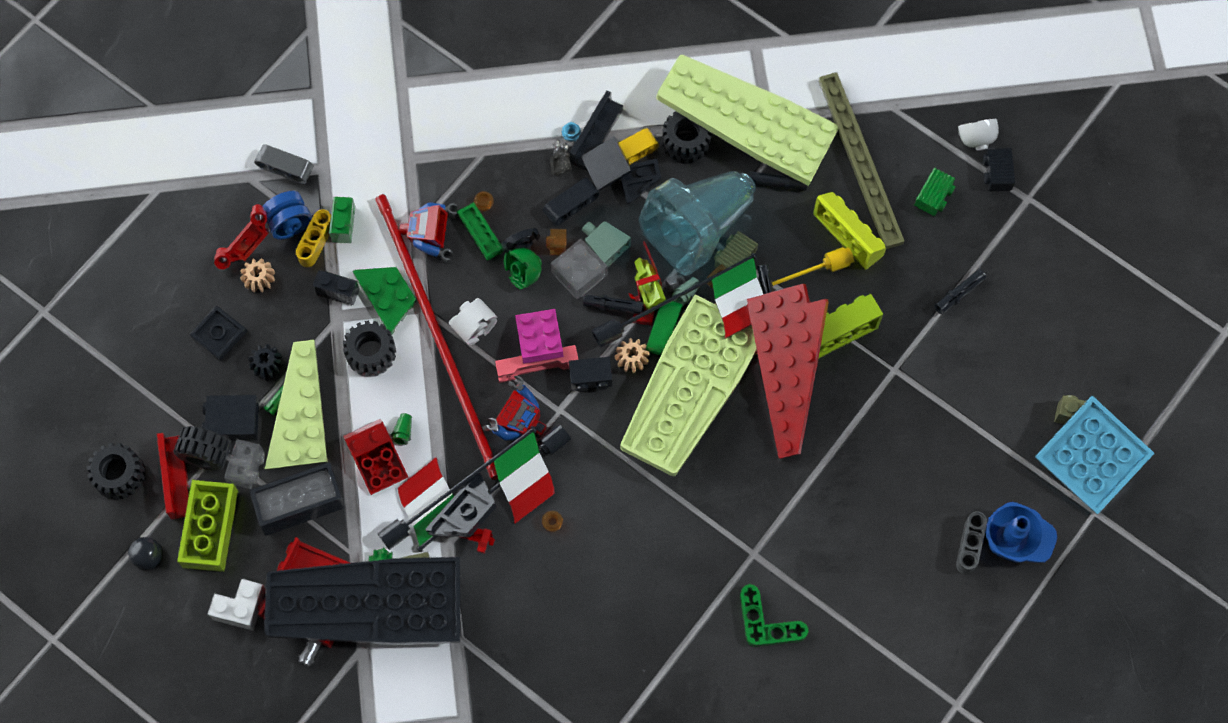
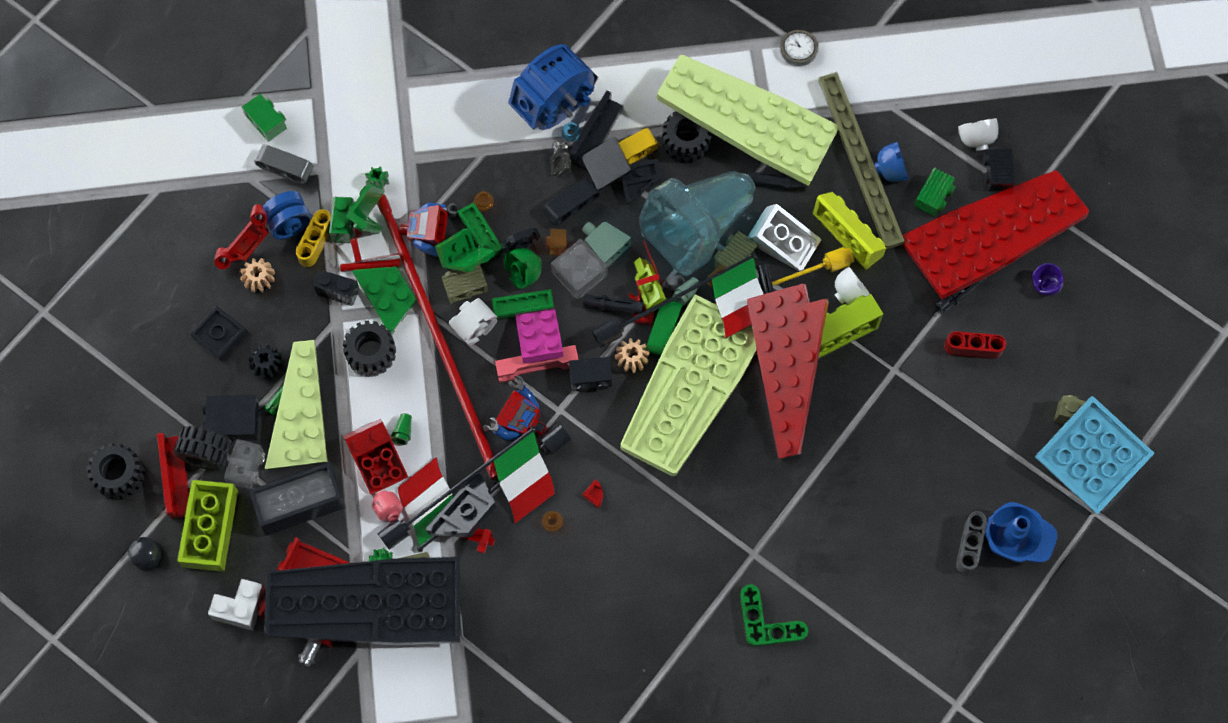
(264, 117): none -> green brick
(356, 252): none -> red piece
(359, 210): none -> green bracket
(370, 264): none -> red bar
(377, 173): none -> green gear
(387, 506): none -> coral head
(460, 252): none -> green bracket
(464, 285): none -> olive brick
(522, 303): none -> green plate
(552, 88): none -> blue piece
(594, 494): none -> red tile
(784, 237): none -> white slope
(799, 47): none -> tile
(849, 287): none -> white cylinder
(891, 164): none -> blue cylinder
(983, 340): none -> red beam
(993, 232): none -> red wing
(1048, 279): none -> dark purple hair

